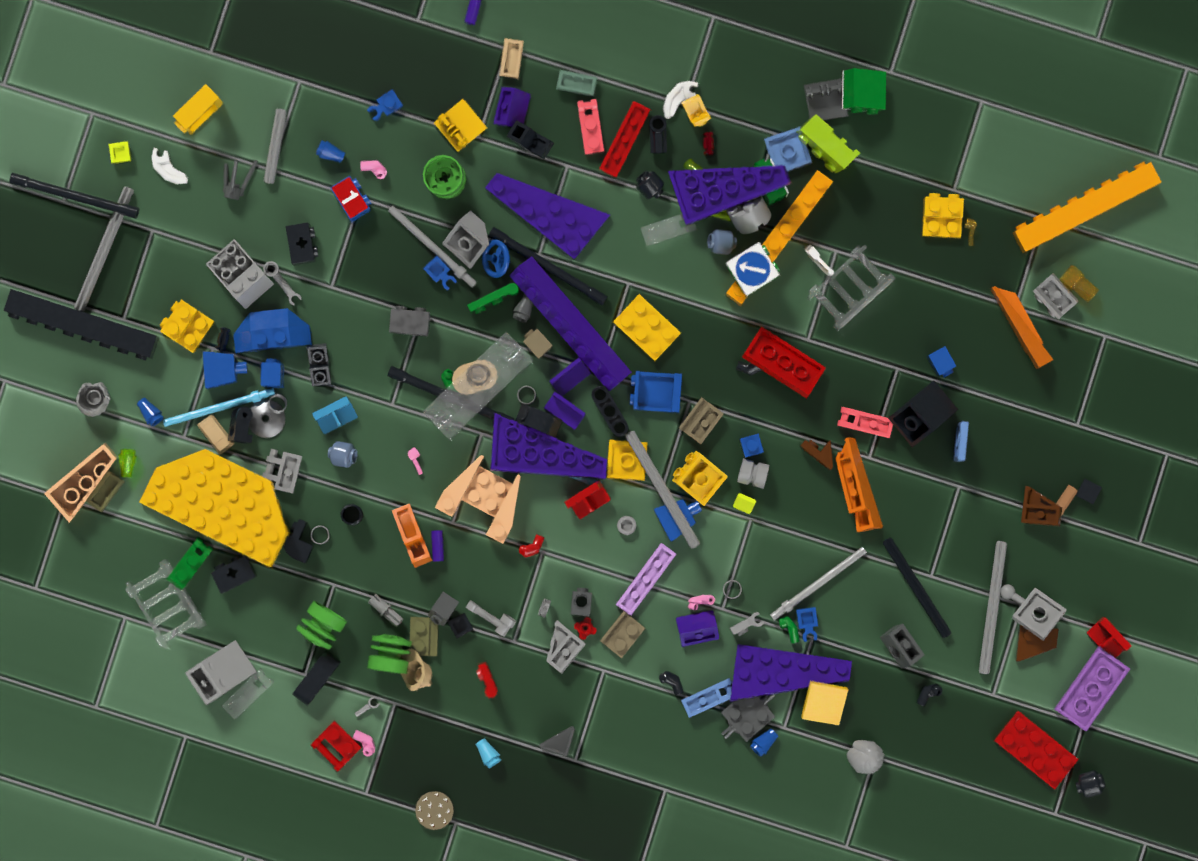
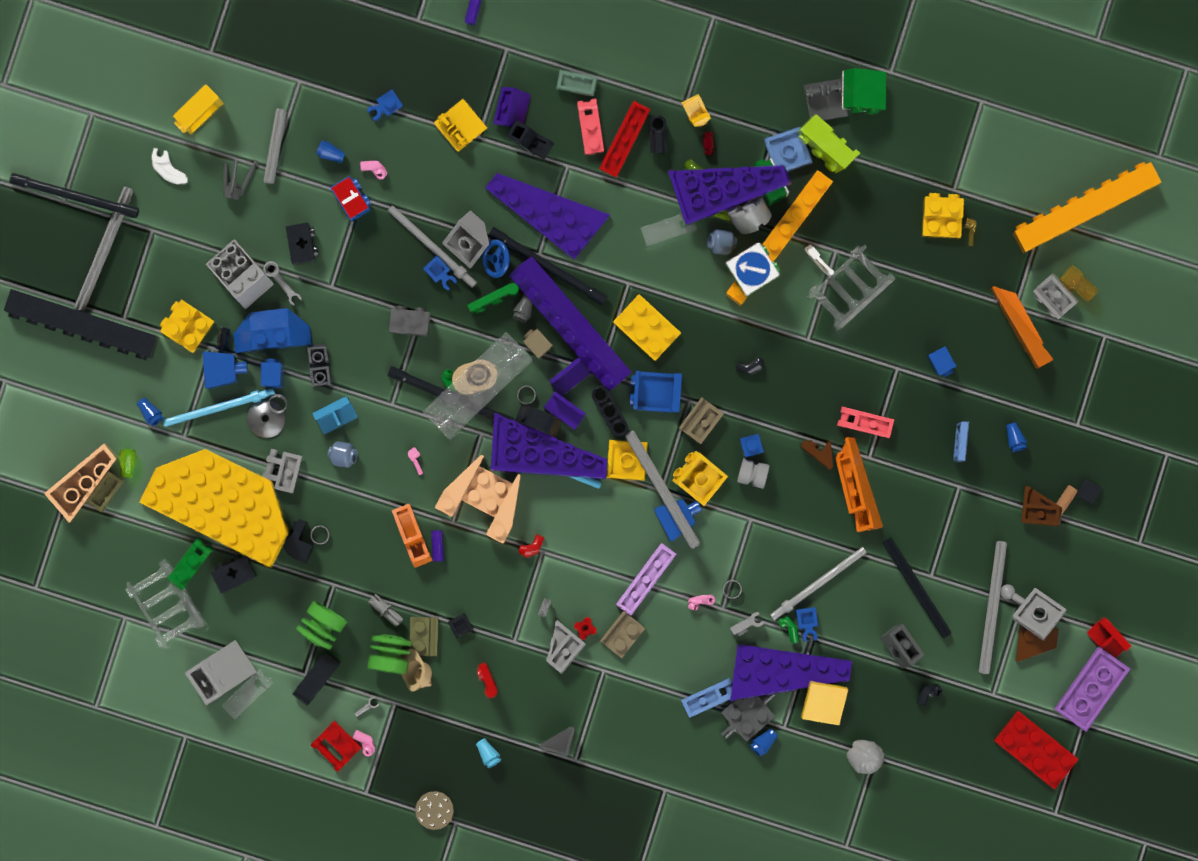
(92, 399): light grey hair -> none
(120, 152): neon yellow plate -> none
(215, 434): tan tile -> none
(240, 425): black leg -> none
(343, 511): black piece -> none
(434, 175): bright green wheel -> none
(443, 609): dark grey brick -> none
(503, 625): light grey brick -> none
(511, 58): tan tile -> none
(575, 609): dark grey brick -> none
(588, 500): red panel -> none
(626, 525): light grey tile -> none
(650, 184): black head -> none
(671, 679): black arm -> none
(677, 95): white piece -> none
(697, 628): dark purple panel -> none
(744, 503): neon yellow slope -> none
(784, 362): red plate -> none
(923, 413): black slope -> none
(1015, 438): none -> blue cone
(1090, 784): black head -> none

